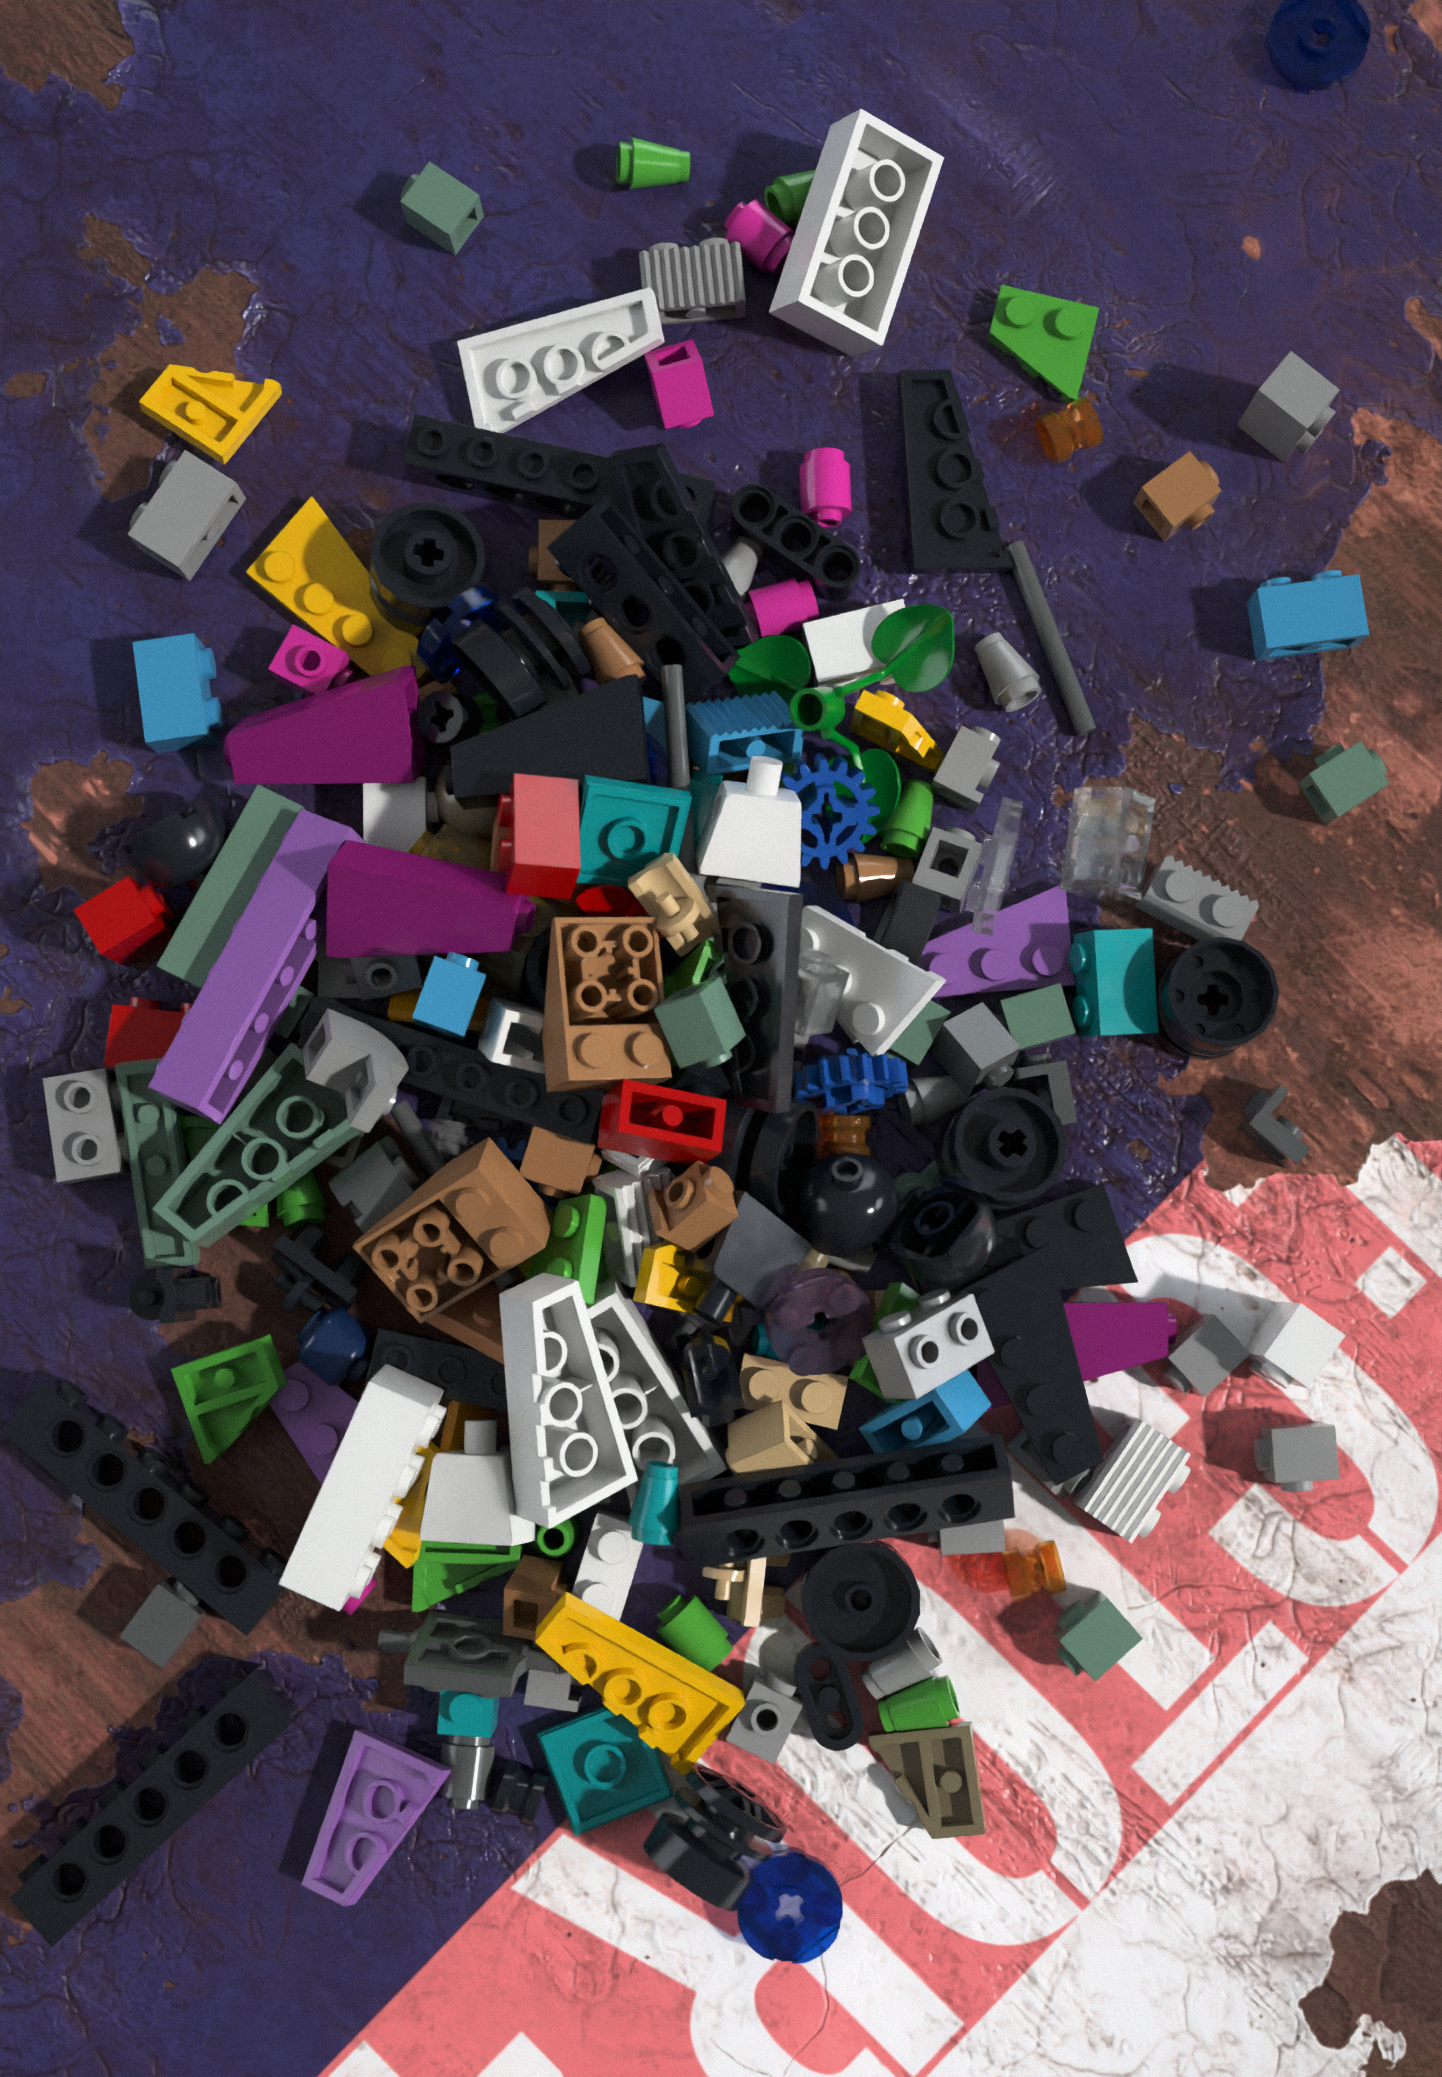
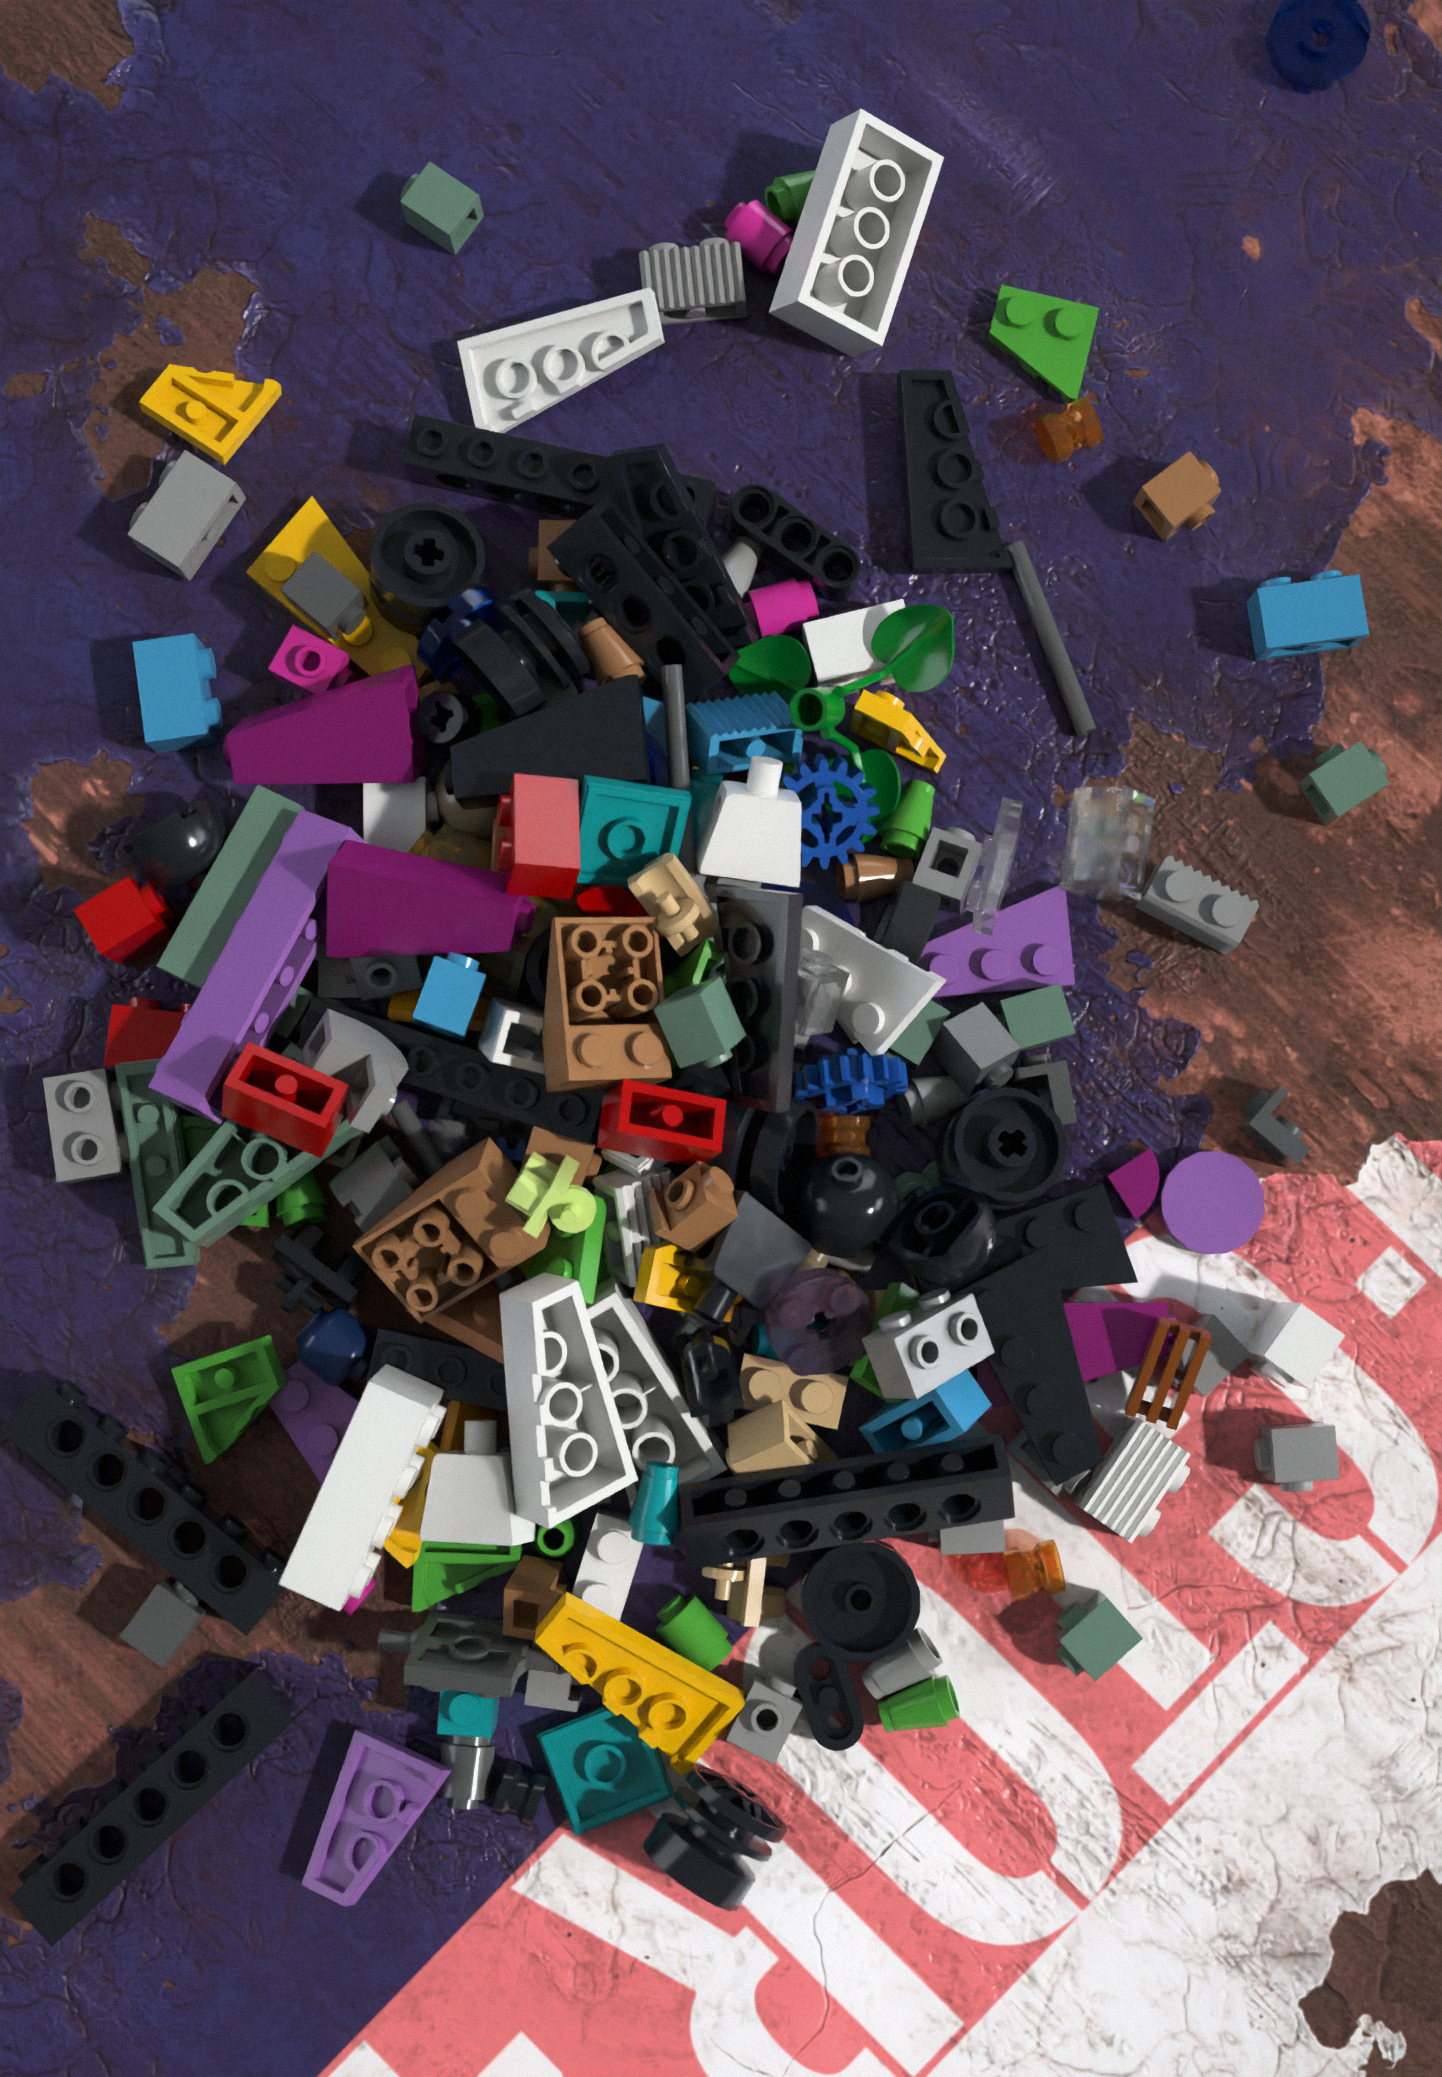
(174, 1295): black hips -> none
(284, 1099): none -> red brick
(326, 597): none -> dark grey brick
(546, 1191): none -> yellowish green hips
(650, 164): bright green cone -> none
(679, 384): dark pink brick -> none
(784, 1938): clear blue plate -> none
(825, 486): dark pink brick -> none
(937, 1775): dark tan wing -> none
(967, 766): light grey brick -> none
(1007, 673): light grey cone -> none
(1114, 982): teal brick -> none
(1136, 1183): none -> magenta tile
(1155, 1409): none -> dark orange tile
(1211, 1202): none -> medium lavender tile
(1232, 978): black wheel -> none
(1289, 408): light grey brick -> none

